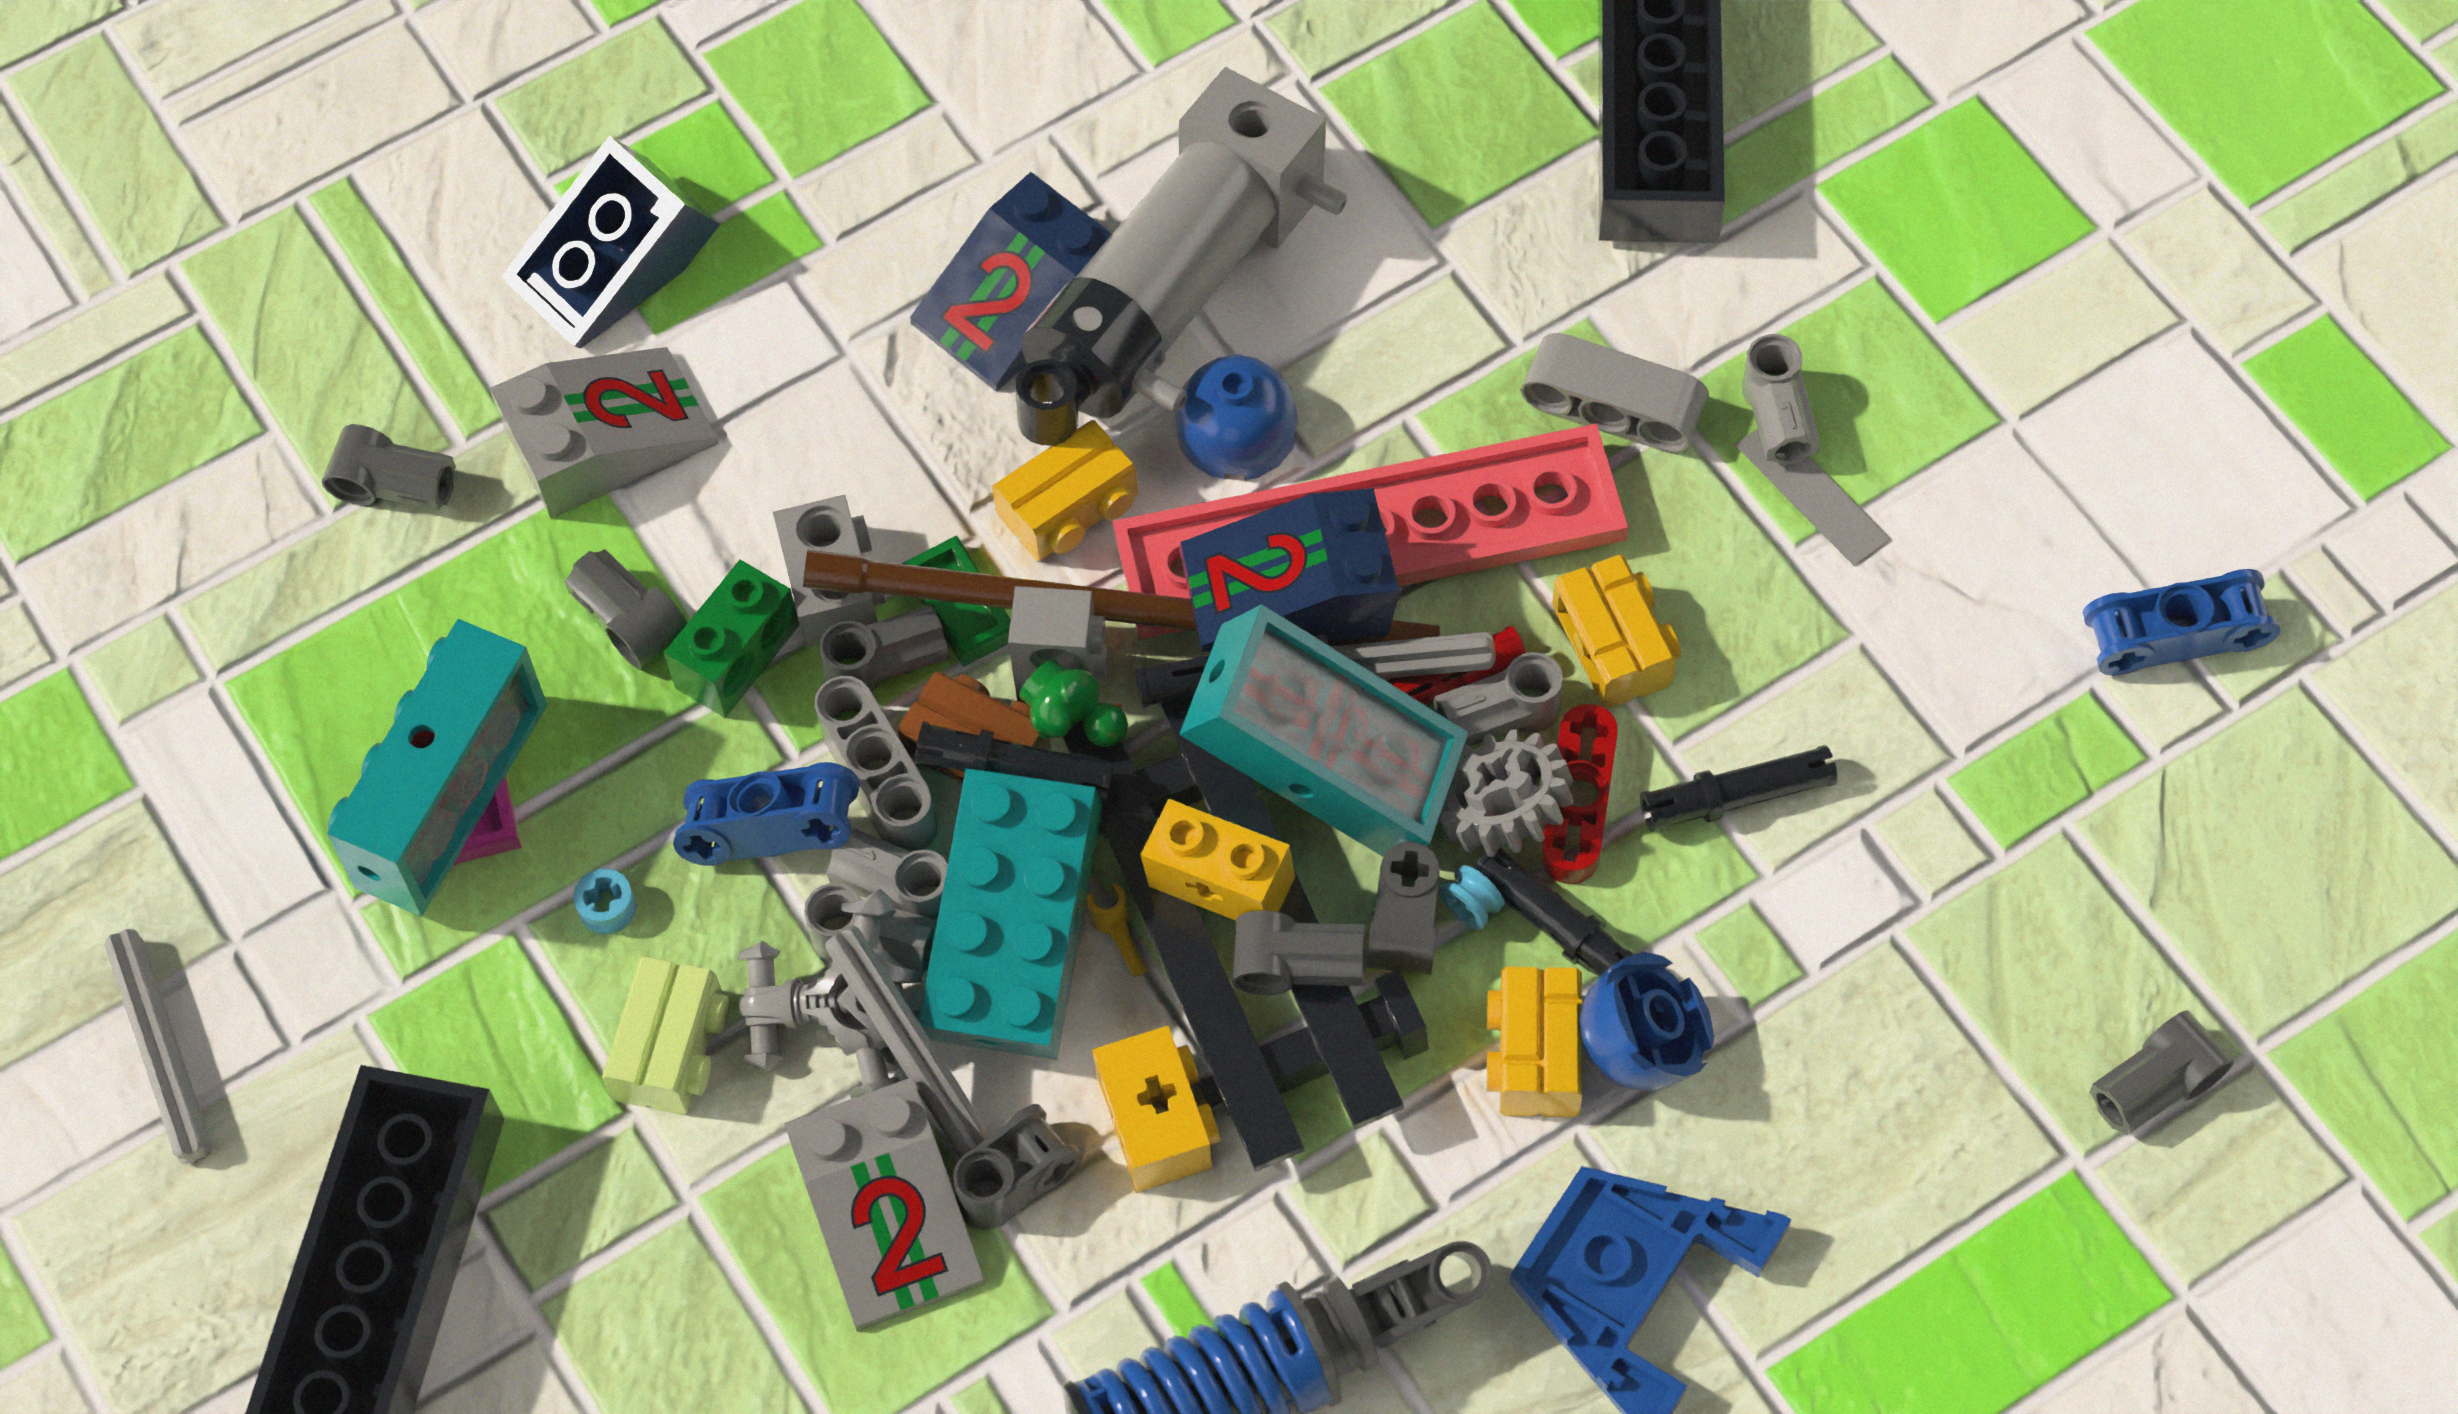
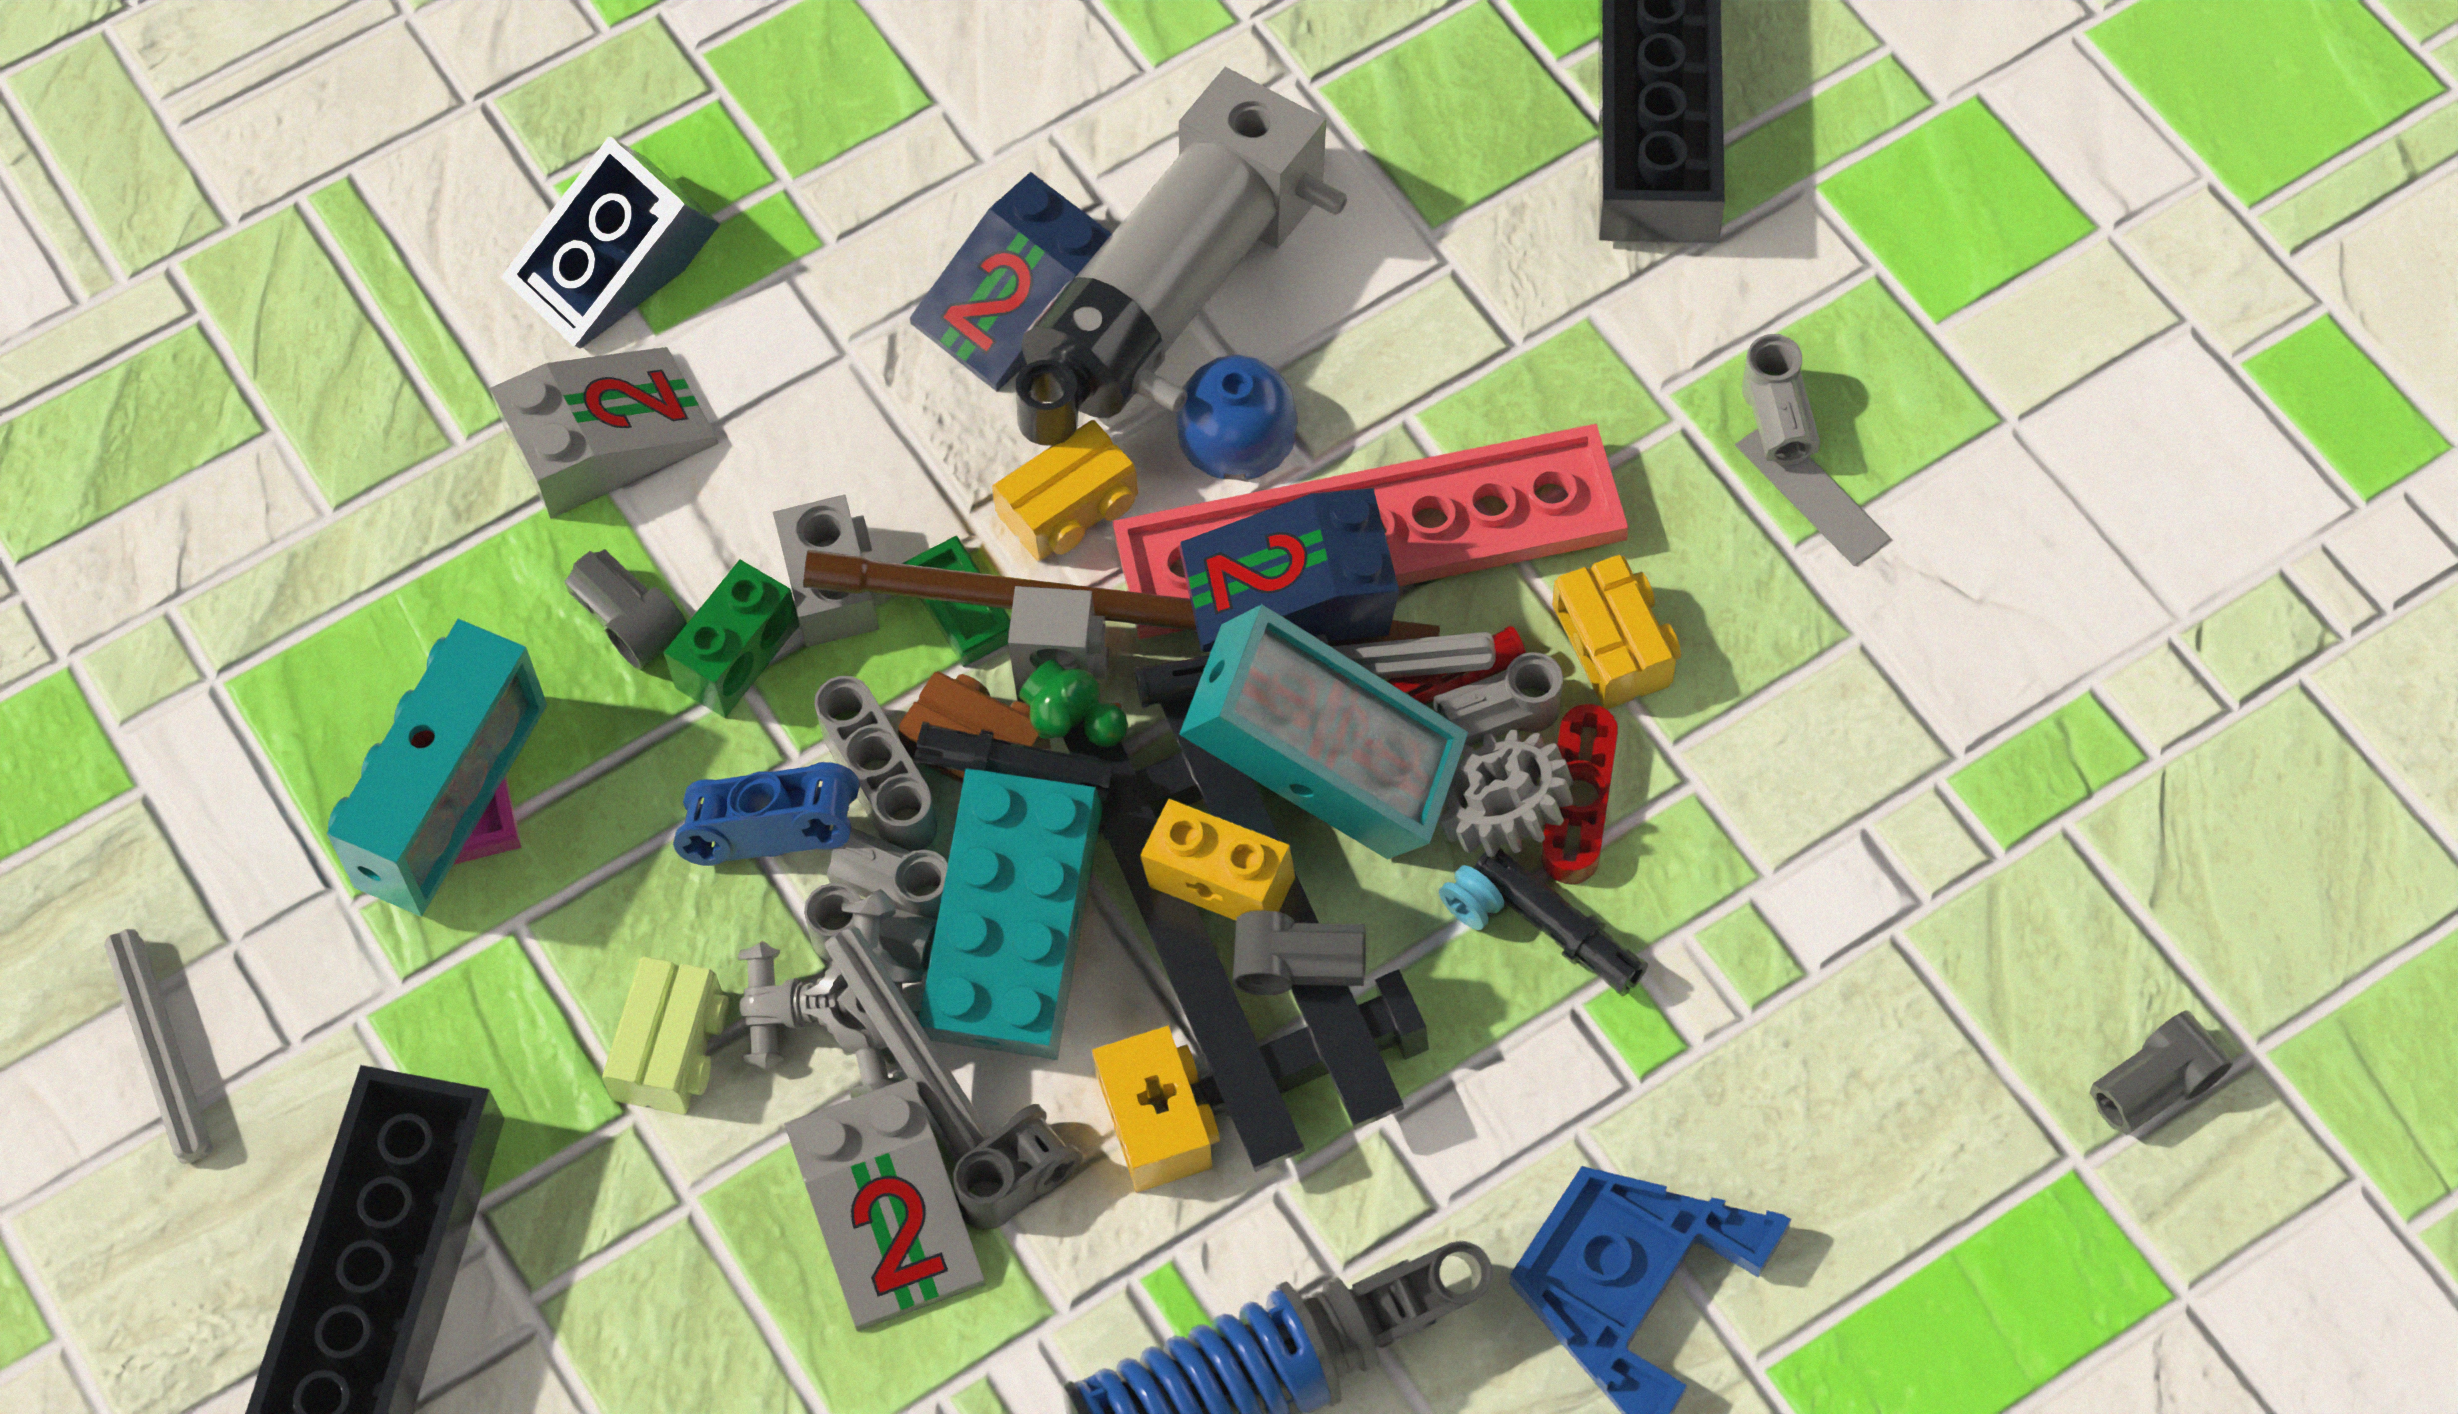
(372, 467): dark grey piece -> none
(589, 892): medium azure bush -> none
(884, 647): dark grey piece -> none
(1114, 922): yellow hand -> none
(1404, 917): dark grey piece -> none
(1538, 1042): yellow brick -> none
(1615, 391): light grey beam -> none
(1645, 1024): blue cylinder -> none
(1714, 794): black pin -> none
(2223, 609): blue piece -> none

